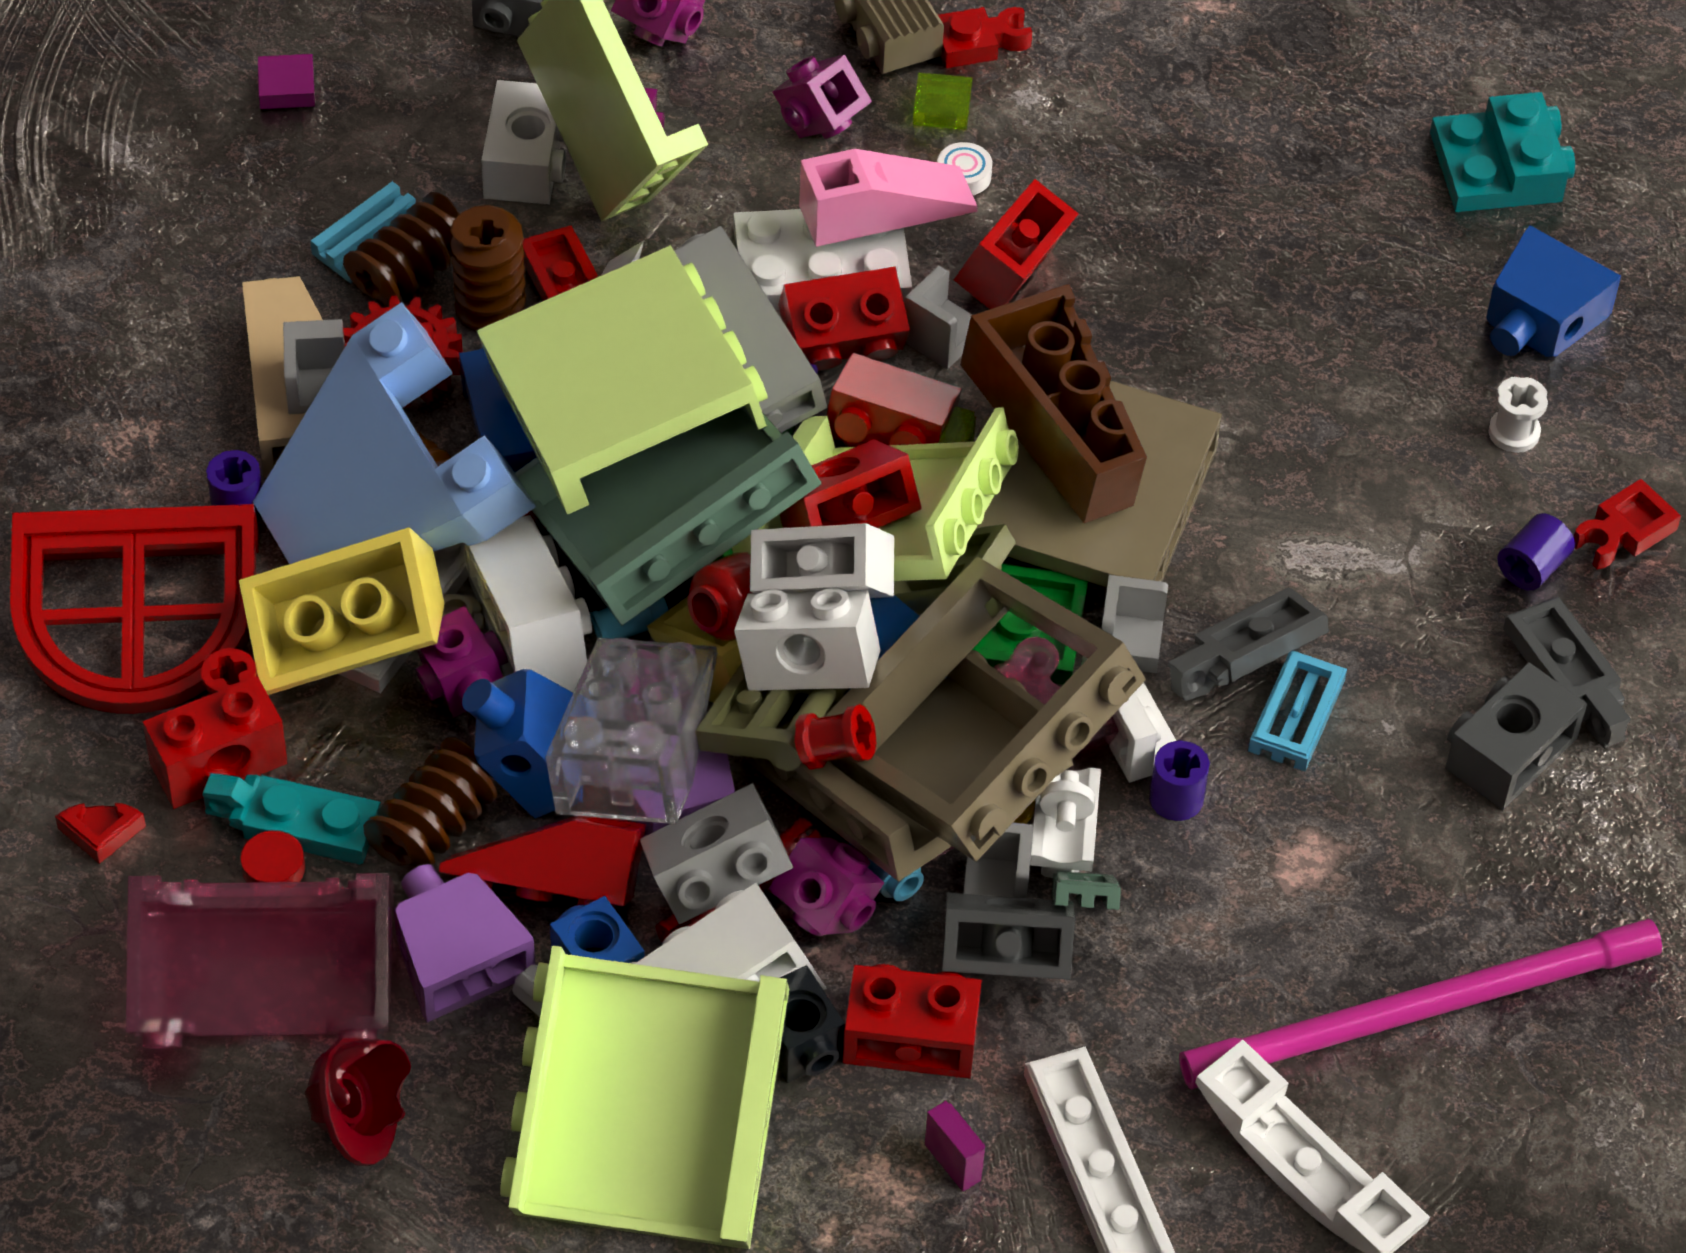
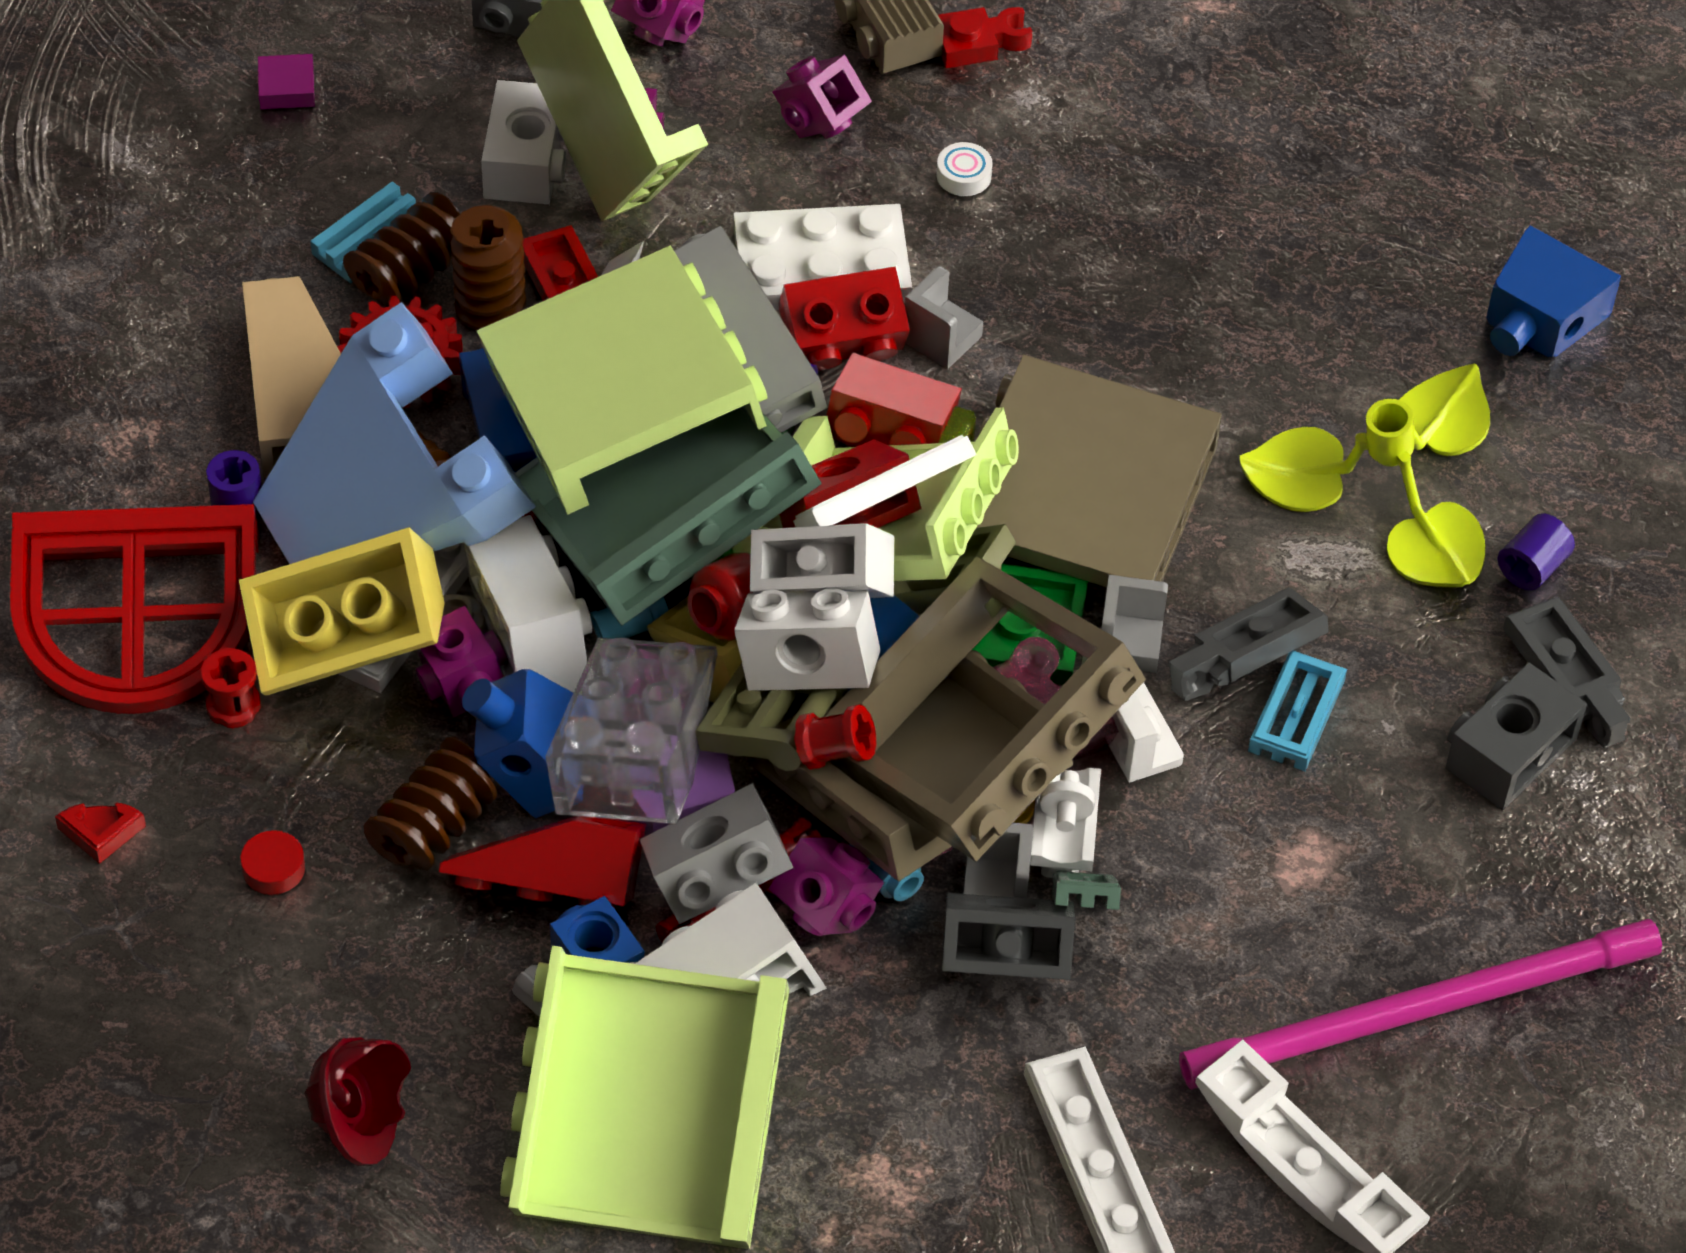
(218, 734): red brick -> none
(259, 958): clear pink windscreen -> none
(308, 359): light grey panel -> none
(319, 818): teal hinge -> none
(457, 940): medium lavender torso -> none
(821, 1046): black brick -> none
(876, 192): bright pink slope -> none
(887, 484): none -> white tile
(912, 1020): red brick -> none
(942, 101): clear neon green tile -> none
(954, 1145): magenta tile -> none
(1015, 246): red brick -> none
(1057, 399): reddish brown wedge -> none
(1179, 780): dark purple gear -> none
(1445, 413): none -> neon yellow plant
(1504, 154): teal plate -> none
(1516, 423): white bush -> none
(1628, 519): red plate -> none

